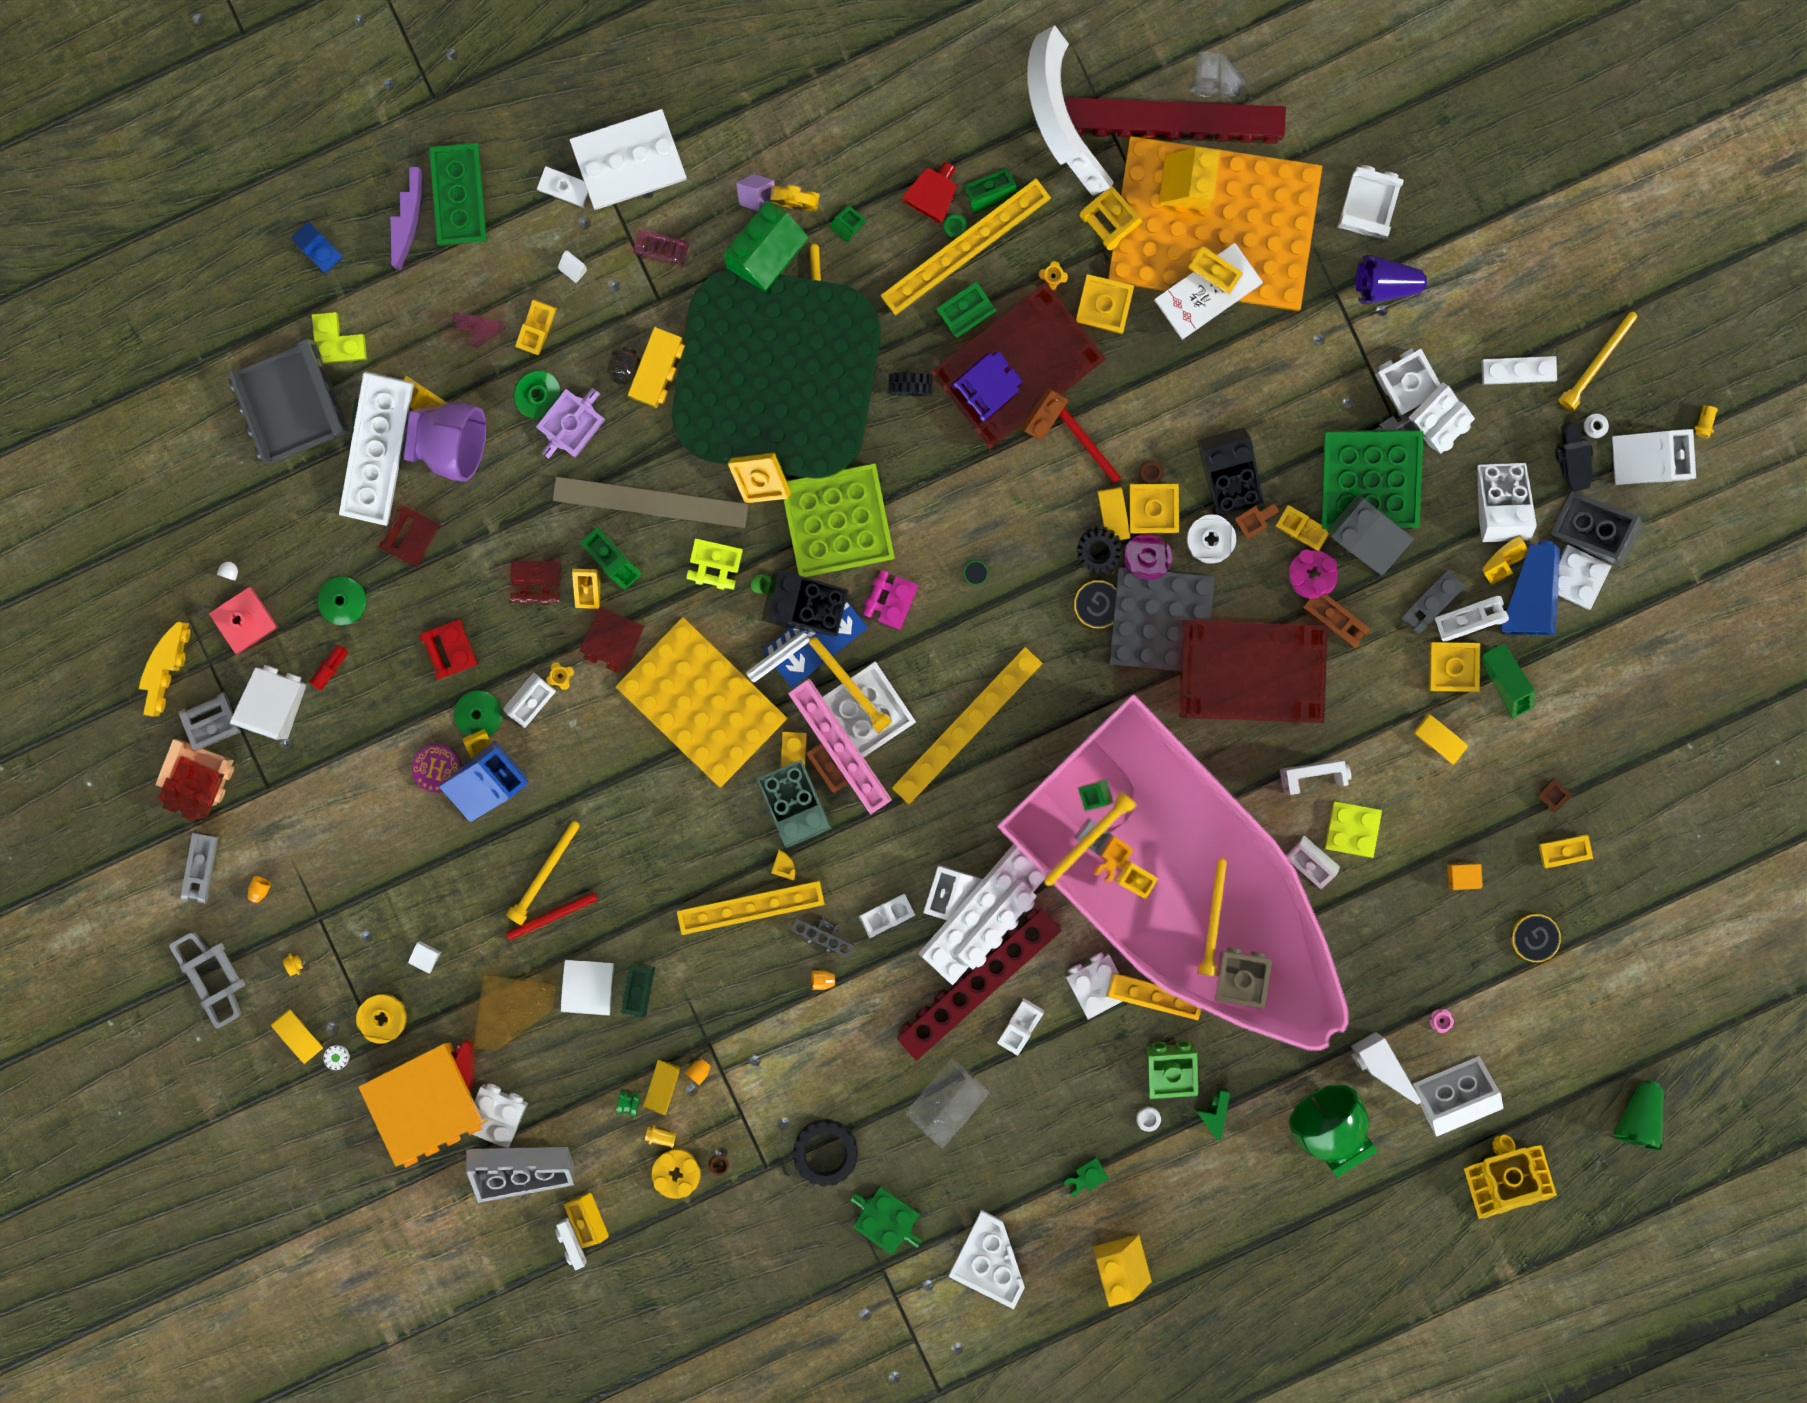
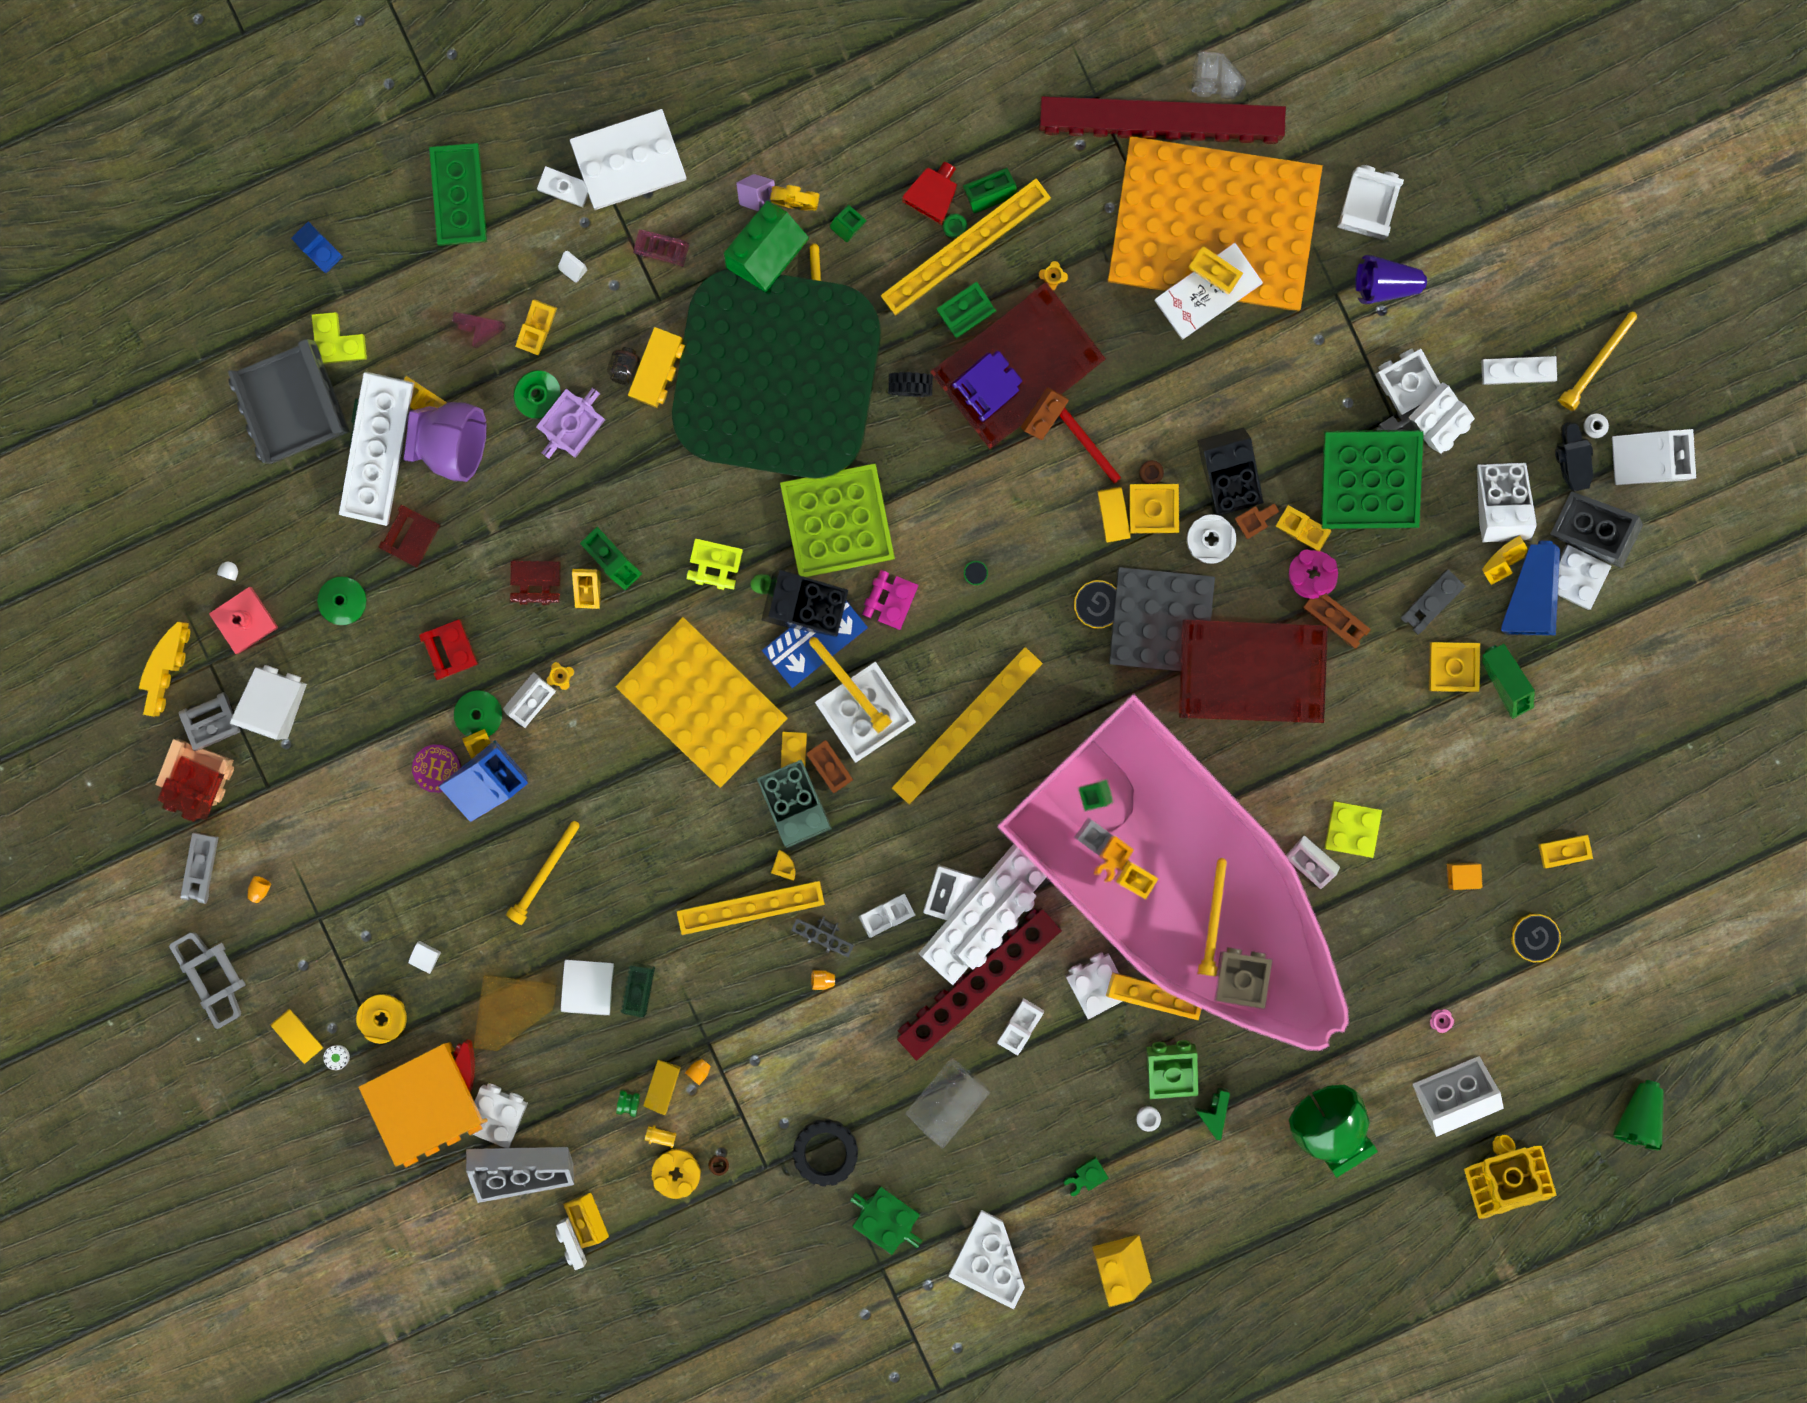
(292, 964): yellow plate -> none
(329, 667): red axle -> none
(405, 225): medium lavender slope -> none
(551, 916): red bar -> none
(611, 640): clear red plate -> none
(650, 502): dark tan tile -> none
(759, 478): yellow plate -> none
(778, 656): white axle -> none
(840, 746): bright pink plate -> none
(1052, 115): white arch -> none
(1104, 304): yellow plate -> none
(1105, 536): black tyre -> none
(1116, 211): yellow plate -> none
(1123, 805): yellow piece -> none
(1147, 557): magenta tile -> none
(1190, 178): yellow slope -> none
(1290, 775): white panel -> none
(1370, 534): dark grey slope -> none
(1379, 1060): white slope -> none
(1440, 739): yellow slope -> none
(1471, 618): white plate -> none
(1554, 795): reddish brown plate -> none
(1706, 421): yellow pin -> none

